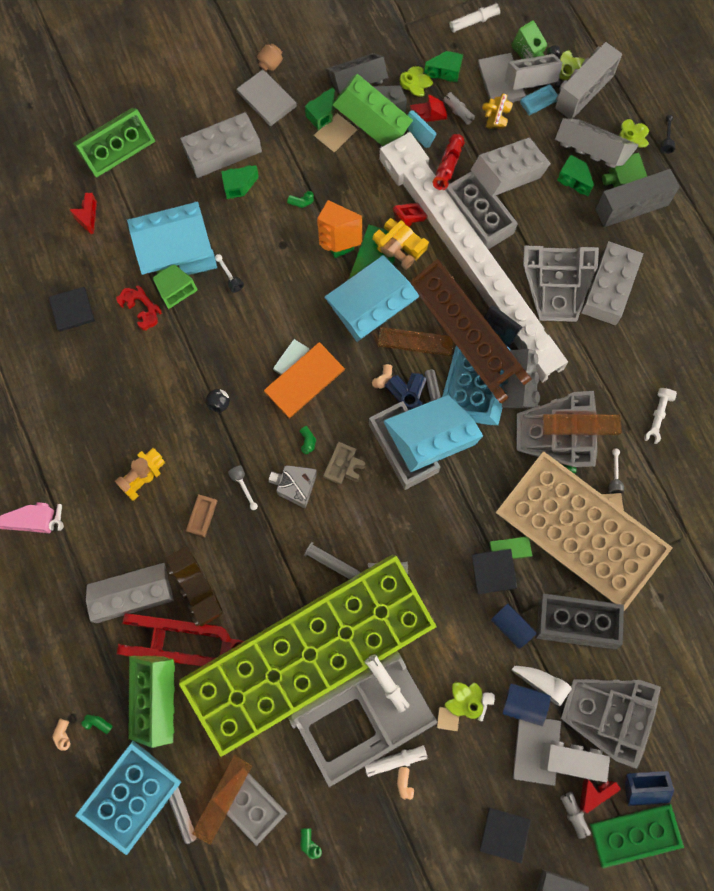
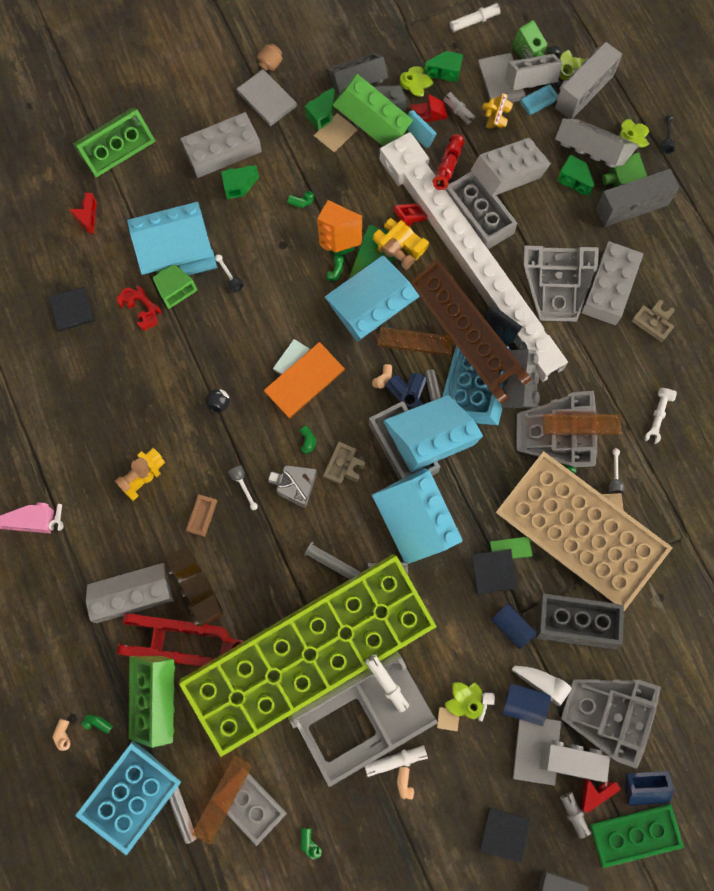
(338, 268): none -> green arm
(417, 516): none -> medium azure slope
(654, 321): none -> dark tan plate

